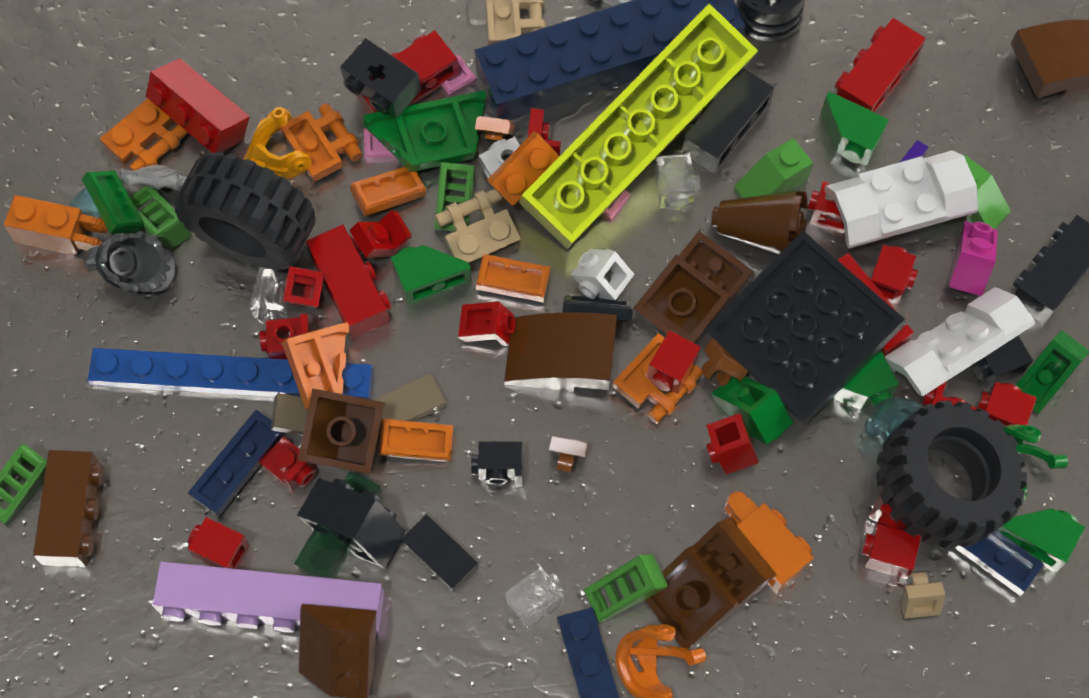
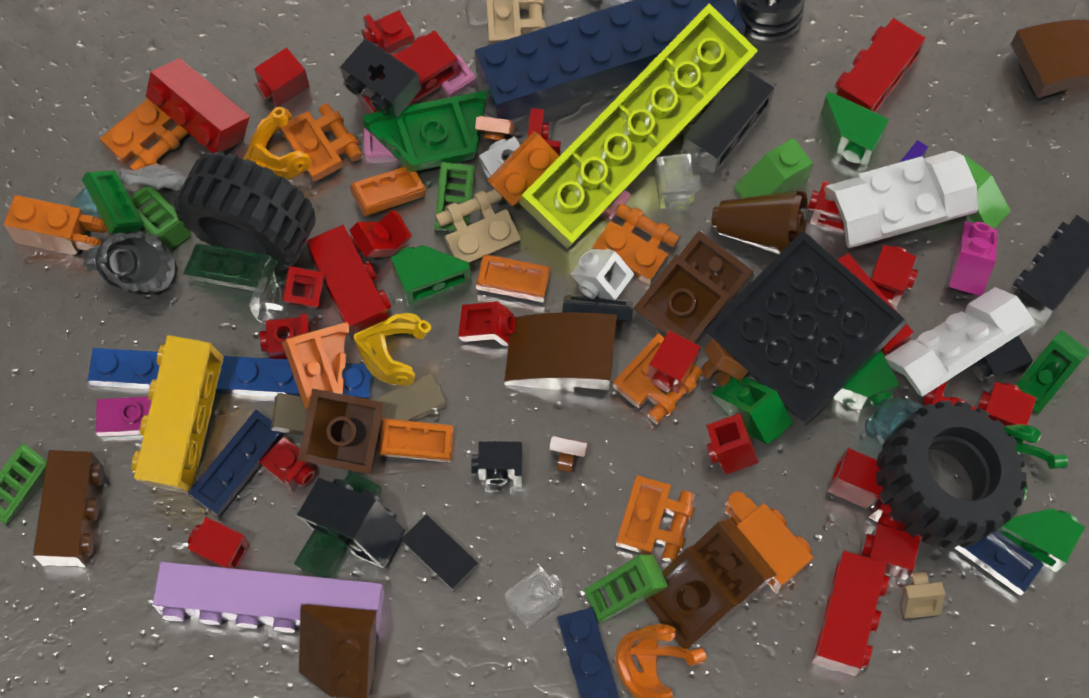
(121, 415): none -> dark pink plate
(177, 414): none -> yellow brick
(230, 267): none -> clear green plate
(281, 78): none -> red brick
(381, 364): none -> yellow helmet
(388, 32): none -> red bracket
(640, 256): none -> orange plate
(644, 516): none -> orange plate
(851, 614): none -> red brick
(855, 478): none -> red brick

